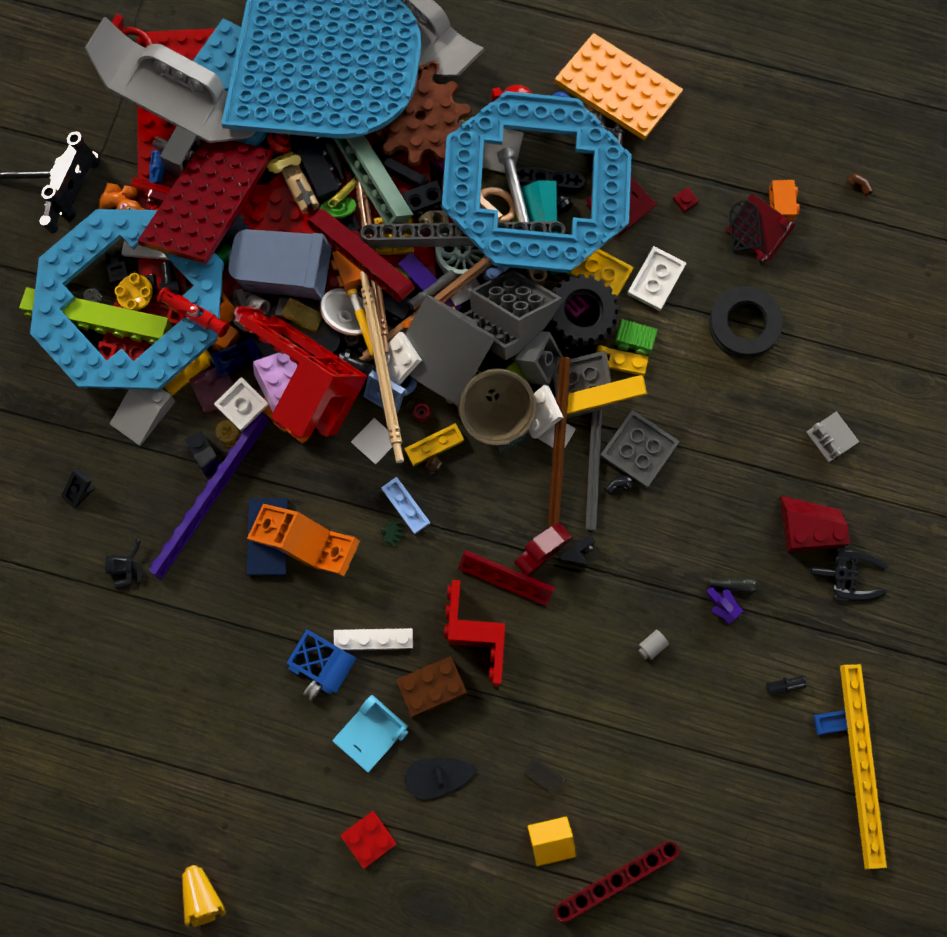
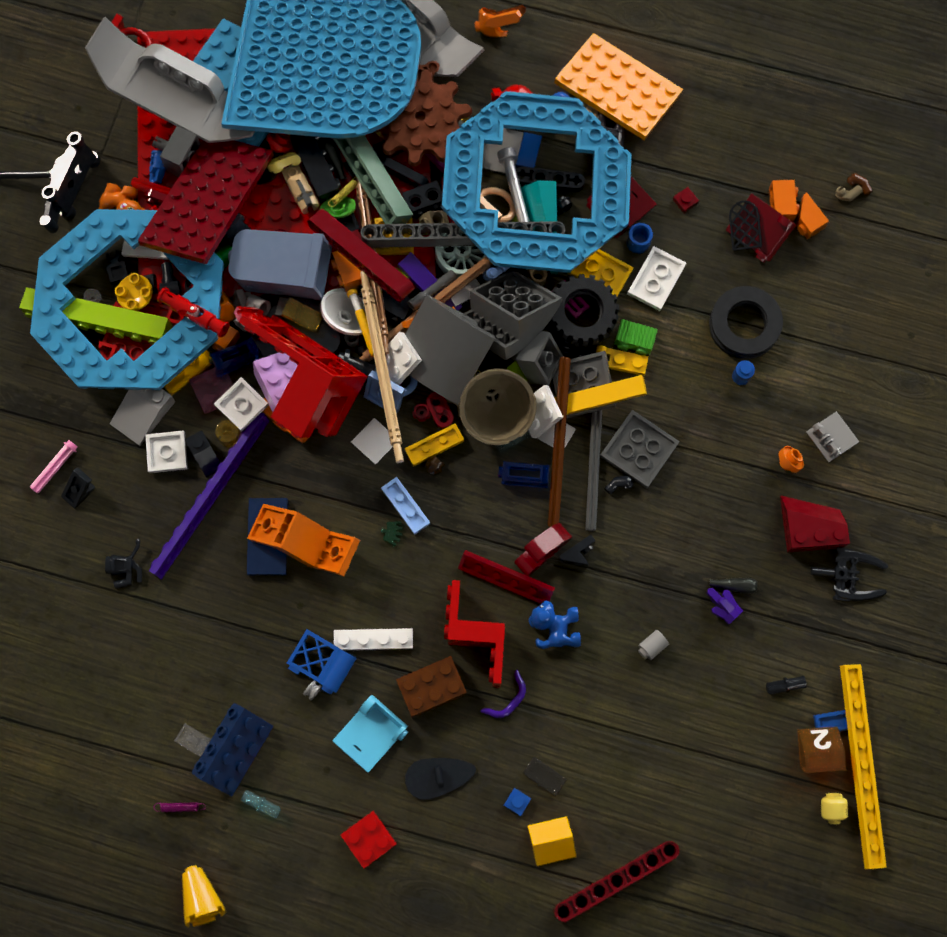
(53, 466): none -> bright pink axle
(166, 451): none -> white plate
(171, 807): none -> magenta piece
(192, 740): none -> clear slope
(232, 749): none -> dark blue bracket
(260, 804): none -> clear light blue axle
(439, 411): none -> dark red plate
(491, 20): none -> orange piece
(513, 704): none -> dark purple animal
(517, 801): none -> blue plate
(524, 481): none -> clear blue window
(528, 150): none -> blue tile
(545, 618): none -> blue animal
(639, 238): none -> blue piece
(743, 372): none -> blue brick
(791, 459): none -> orange plate
(810, 217): none -> orange slope
(821, 750): none -> clear orange slope
(834, 808): none -> light yellow head
(843, 194): none -> dark tan arm

